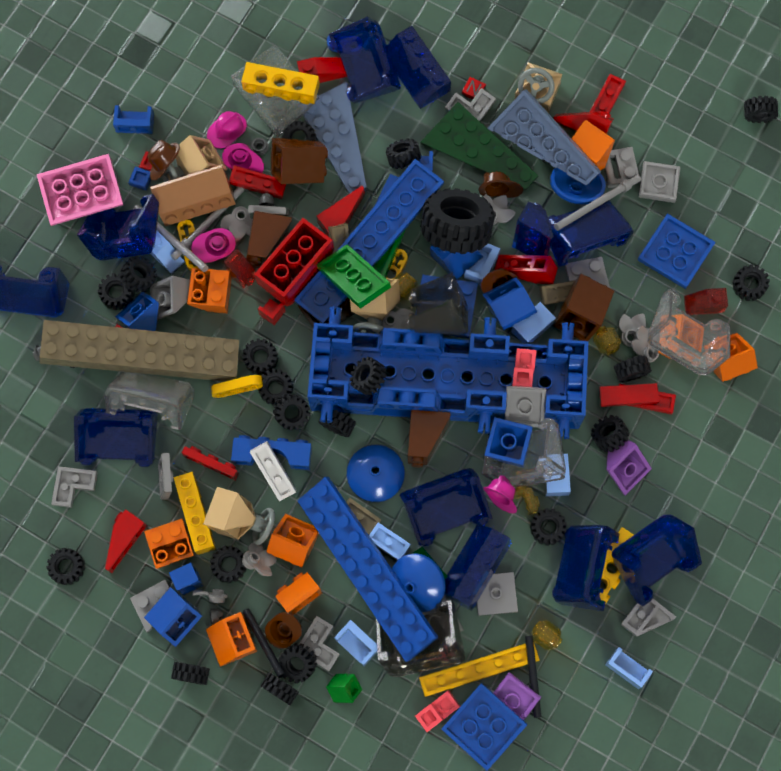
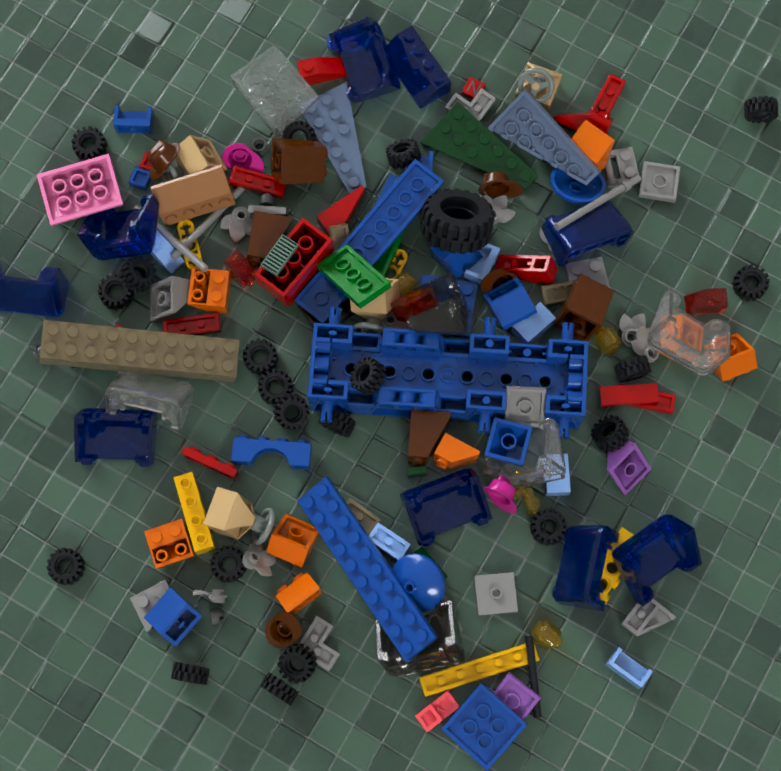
(67, 481): light grey plate -> none
(84, 135): none -> black tyre
(124, 535): red slope -> none
(140, 313): blue slope -> none
(165, 476): light grey plate -> none
(186, 578): blue panel -> none
(193, 325): none -> red tile
(213, 245): dark pink piece -> none
(226, 129): dark pink piece -> none
(231, 639): orange slope -> none
(236, 386): yellow beam -> none
(255, 72): yellow brick -> none
(263, 643): black bar -> none
(272, 311): red panel -> none
(273, 471): white plate -> none
(279, 255): none -> sand green tile
(344, 688): green panel -> none
(356, 643): light blue panel -> none
(377, 486): blue dish -> none
(414, 302): none -> clear red slope
(416, 471): none -> dark green tile
(454, 453): none -> orange slope
(476, 565): clear blue slope -> none
(524, 367): coral slope -> none
(533, 231): clear blue slope -> none
(676, 251): blue plate -> none

